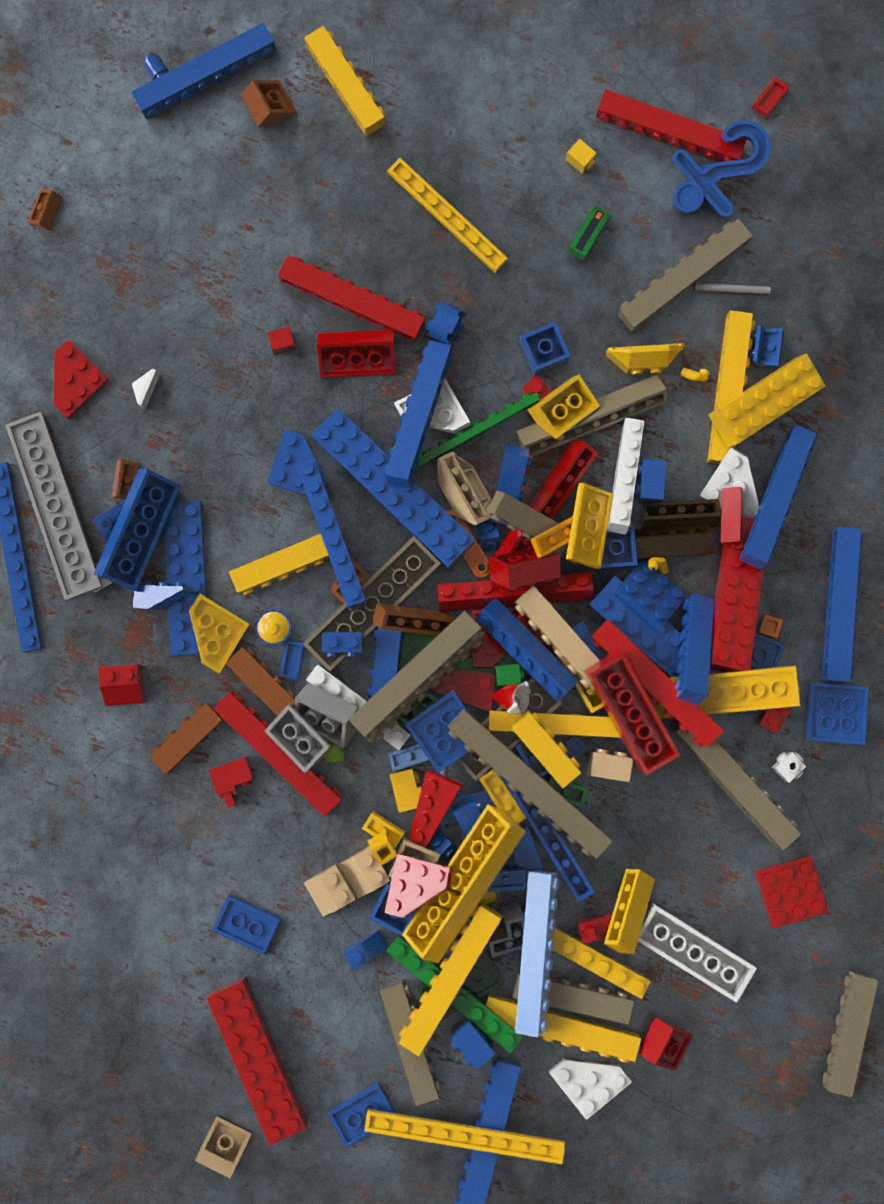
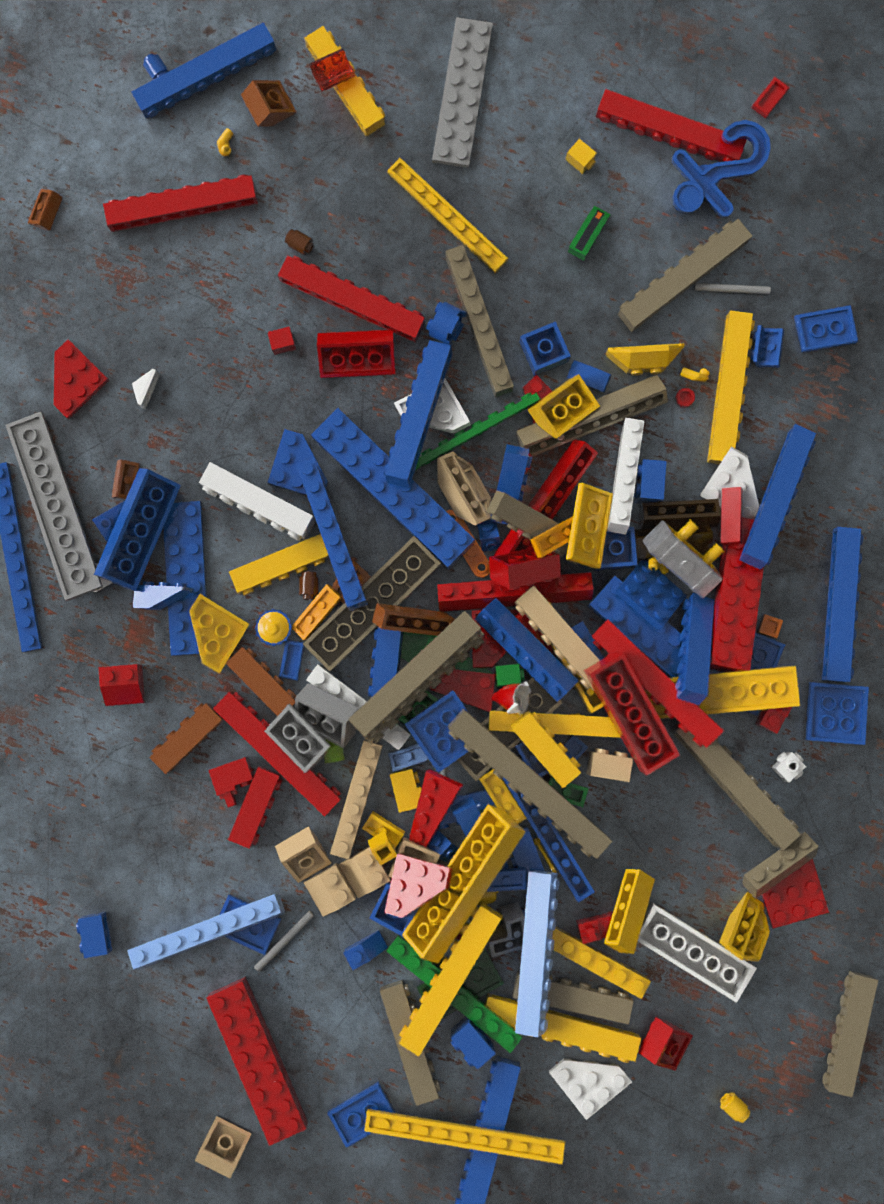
(94, 935): none -> blue brick
(180, 203): none -> red brick
(206, 931): none -> light blue brick
(223, 142): none -> yellow arm
(254, 807): none -> red brick
(257, 501): none -> white brick
(284, 941): none -> light grey bar
(299, 242): none -> reddish brown brick
(302, 854): none -> tan slope
(308, 585): none -> reddish brown brick
(316, 612): none -> light orange plate
(331, 70): none -> clear red bracket
(342, 642): blue brick -> none
(356, 799): none -> tan brick
(462, 92): none -> light grey plate
(479, 321): none -> dark tan brick
(537, 842): none -> yellow hinge
(591, 376): none -> blue slope
(683, 559): none -> flat silver piece
(685, 397): none -> red tile
(734, 1107): none -> yellow brick
(746, 929): none -> yellow wedge
(766, 400): yellow brick -> none
(780, 865): none -> dark tan brick
(826, 329): none -> blue tile

